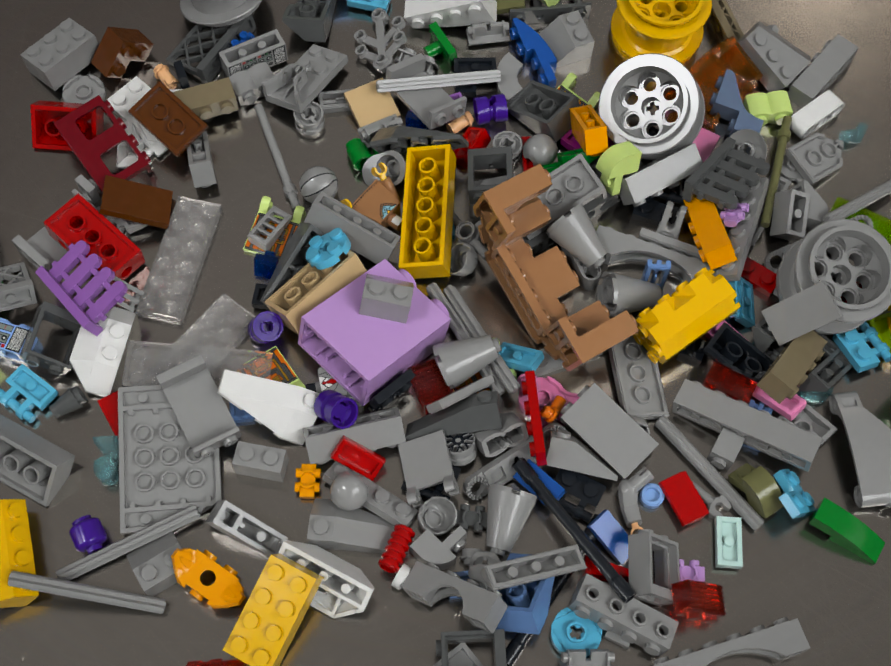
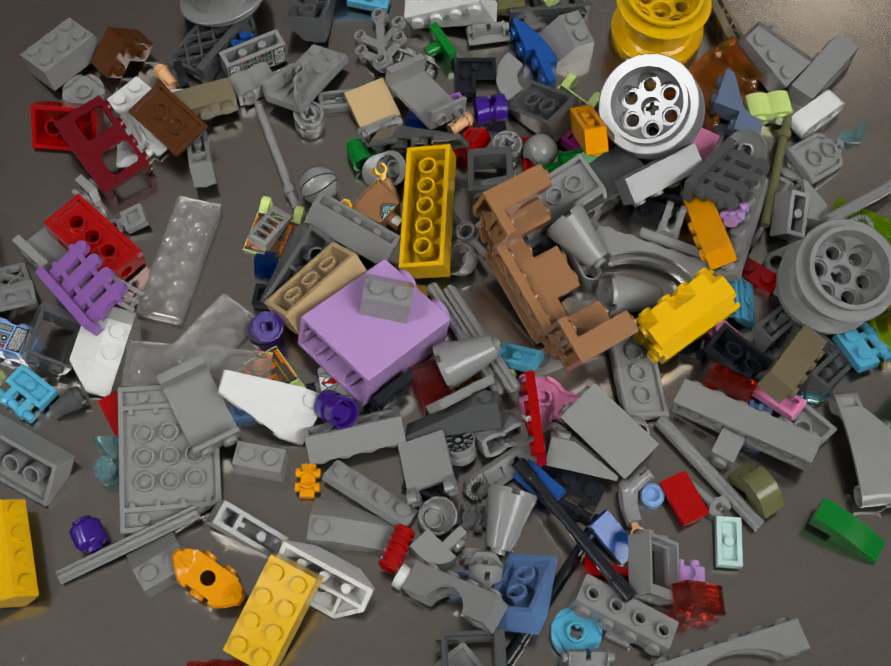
(86, 592): light grey axle -> none
(136, 202): reddish brown tile -> none
(327, 248): medium azure plate -> none
(348, 491): light grey hair -> none
(358, 458): red tile -> none
(438, 81): light grey axle -> none
(533, 567): light grey slope -> none
(551, 412): orange arm -> none
(616, 162): yellowish green brick -> none
(656, 267): medium blue tile -> none
(794, 498): medium azure plate -> none
(801, 313): light grey piece -> none

